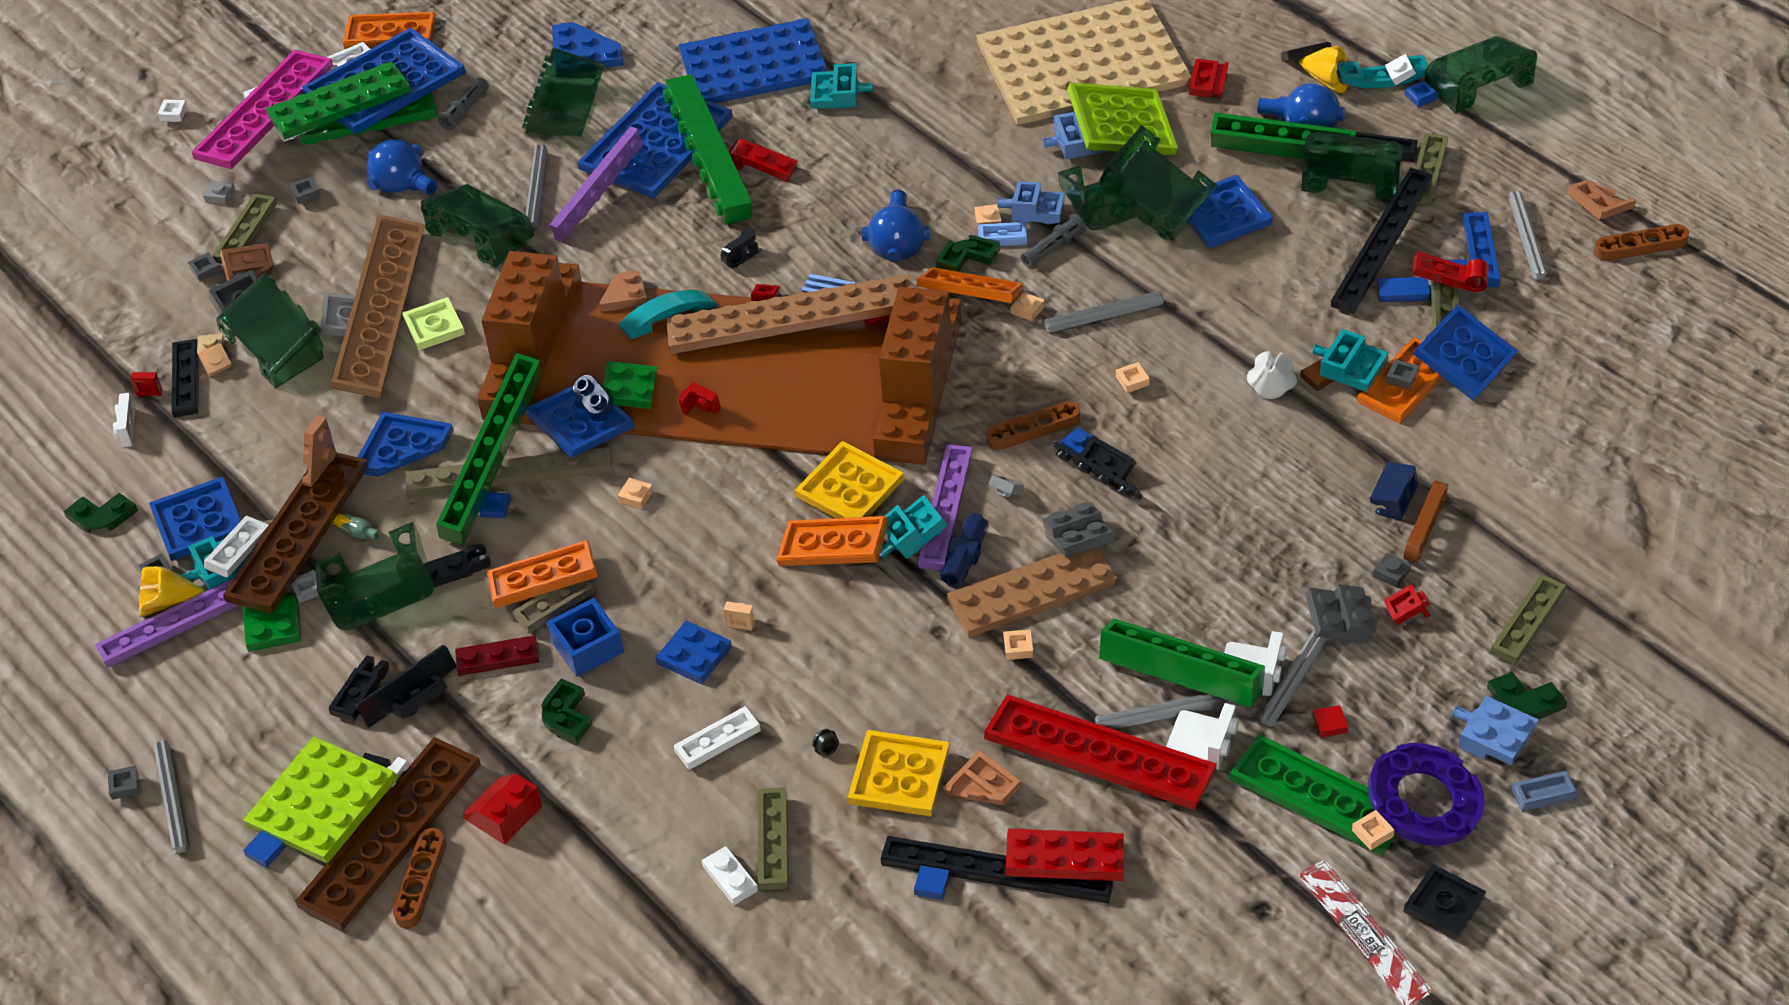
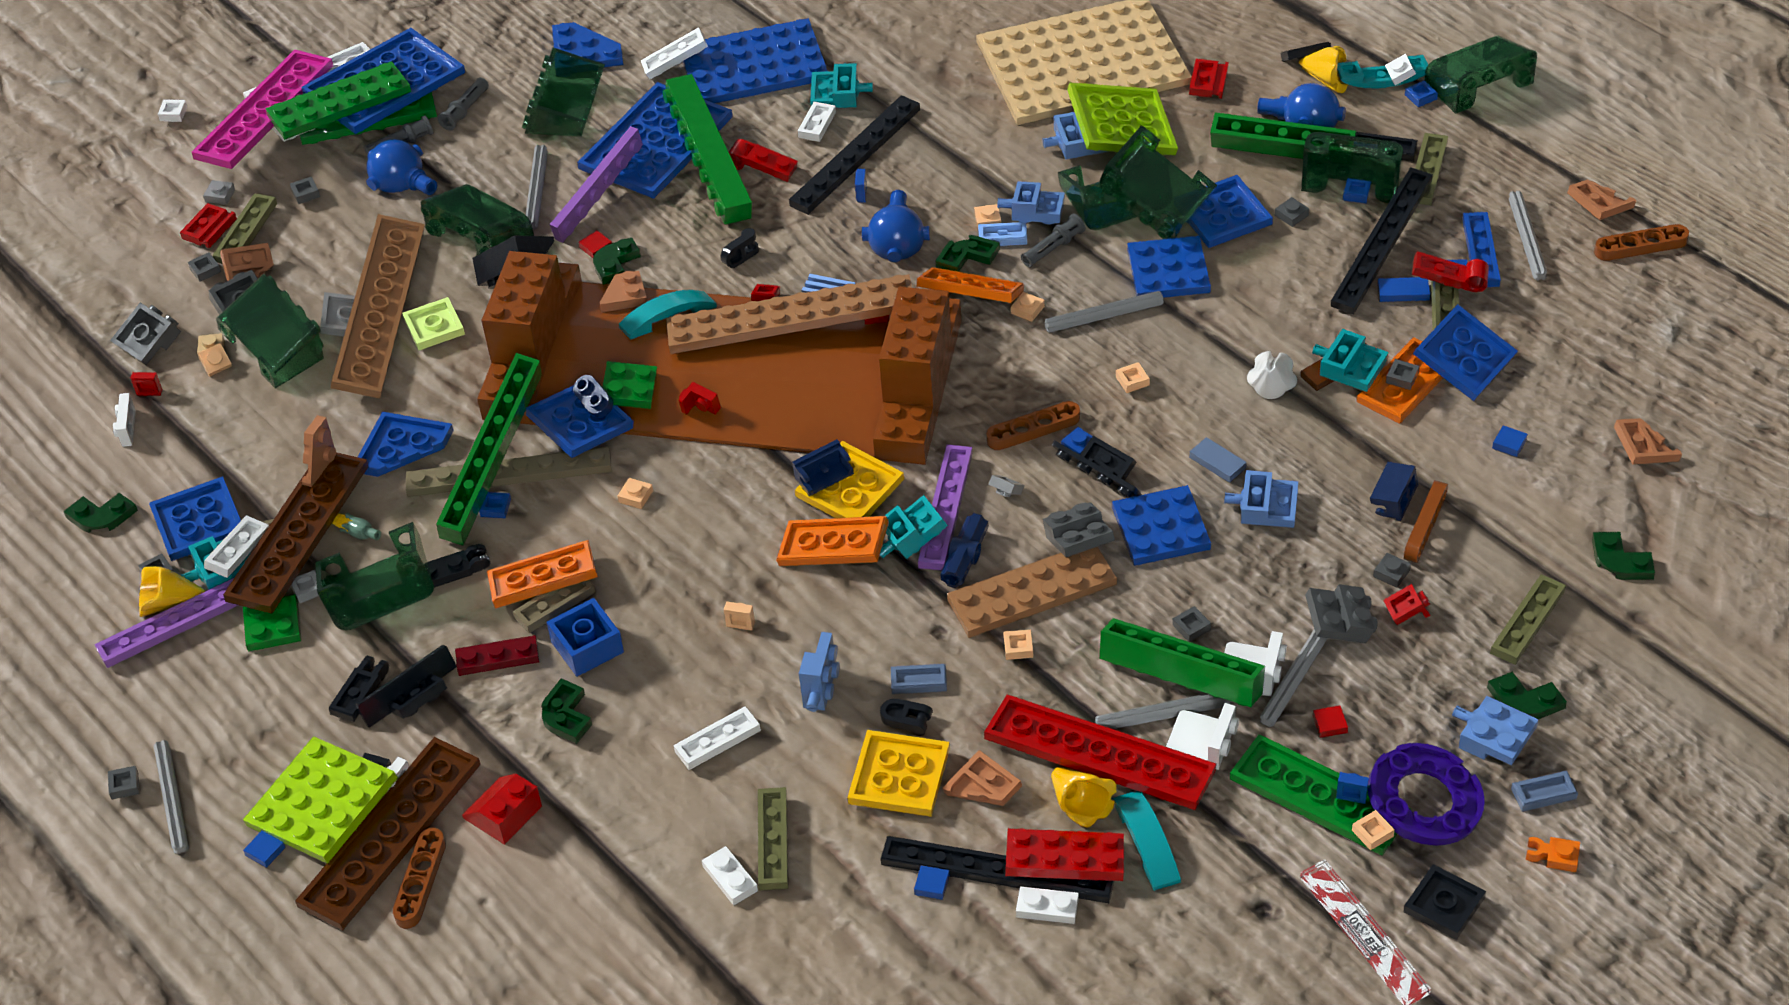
(145, 333): none -> dark grey plate
(185, 378): black tile -> none
(208, 225): none -> red plate
(378, 28): orange tile -> none
(408, 133): none -> dark grey pin
(490, 263): none -> black slope
(593, 243): none -> red tile
(609, 258): none -> dark green plate
(674, 53): none -> white plate
(693, 652): blue plate -> none
(816, 121): none -> white plate
(818, 674): none -> medium blue plate
(822, 467): none -> dark blue hinge
(825, 742): pearl dark grey plate -> none
(854, 155): none -> black plate
(860, 185): none -> blue tile
(896, 715): none -> black plate
(918, 679): none -> sand blue tile
(1047, 905): none -> white plate
(1083, 795): none -> yellow hat
(1149, 839): none -> teal slope
(1161, 525): none -> blue plate
(1169, 266): none -> blue plate
(1191, 624): none -> dark grey plate
(1218, 459): none -> sand blue tile
(1266, 500): none -> medium blue plate
(1292, 212): none -> dark grey plate
(1352, 787): none -> blue plate
(1356, 190): none -> blue tile
(1509, 441): none -> blue tile
(1559, 853): none -> orange plate
(1626, 565): none -> dark green plate
(1643, 443): none -> nougat wing

